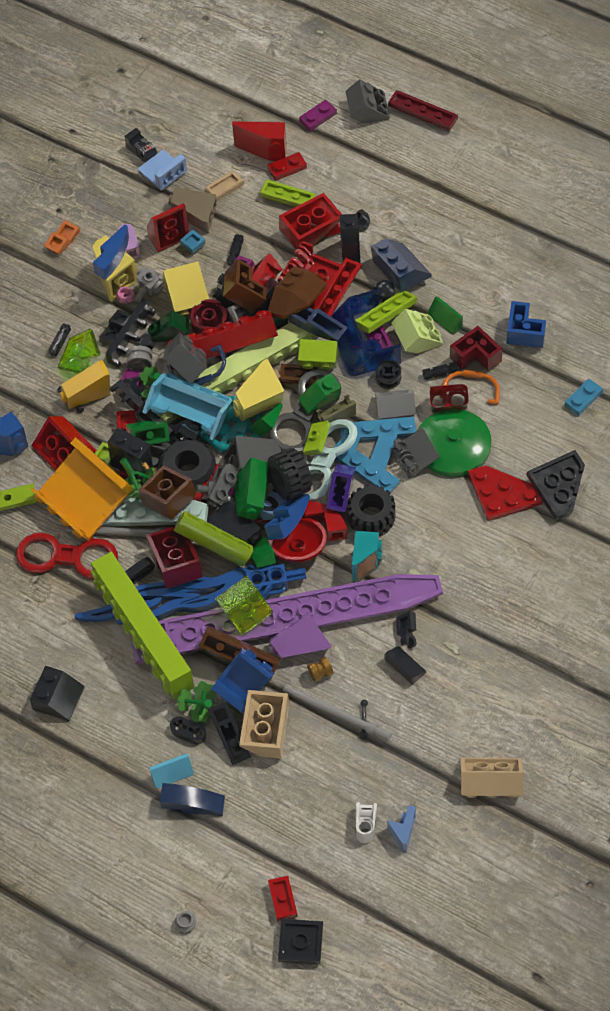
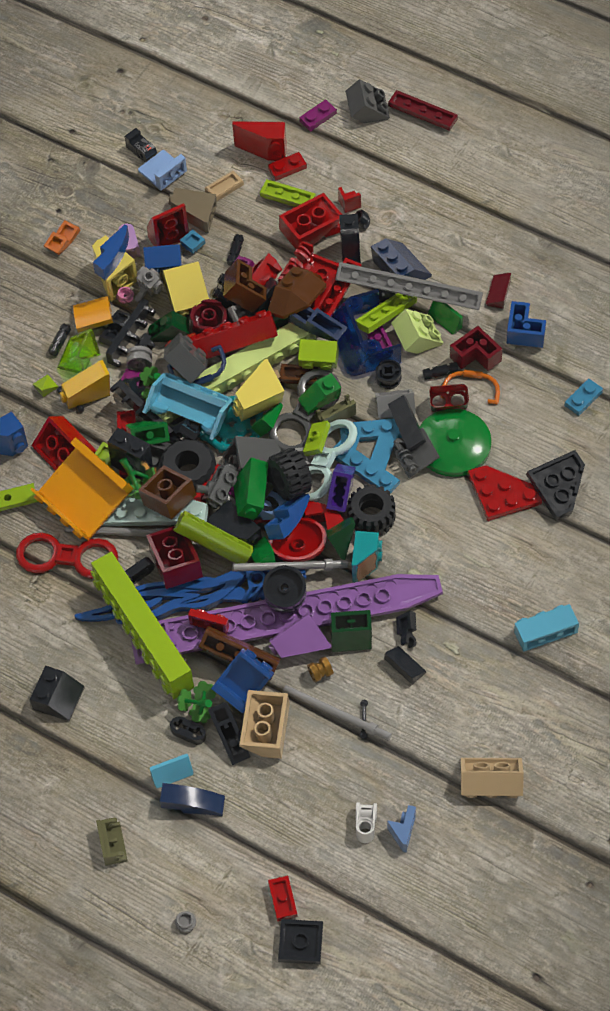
(45, 385): none -> lime slope
(92, 314): none -> light orange slope
(111, 841): none -> olive hinge
(162, 257): none -> blue slope
(203, 619): none -> red plate
(244, 605): clear neon green slope -> none
(288, 600): none -> black wheel
(326, 564): none -> light grey bar
(341, 536): none -> dark green slope
(350, 200): none -> red panel
(351, 630): none -> dark green slope
(406, 423): none -> black tile
(409, 286): none -> light grey tile
(498, 290): none -> dark red slope
(546, 627): none -> medium azure brick

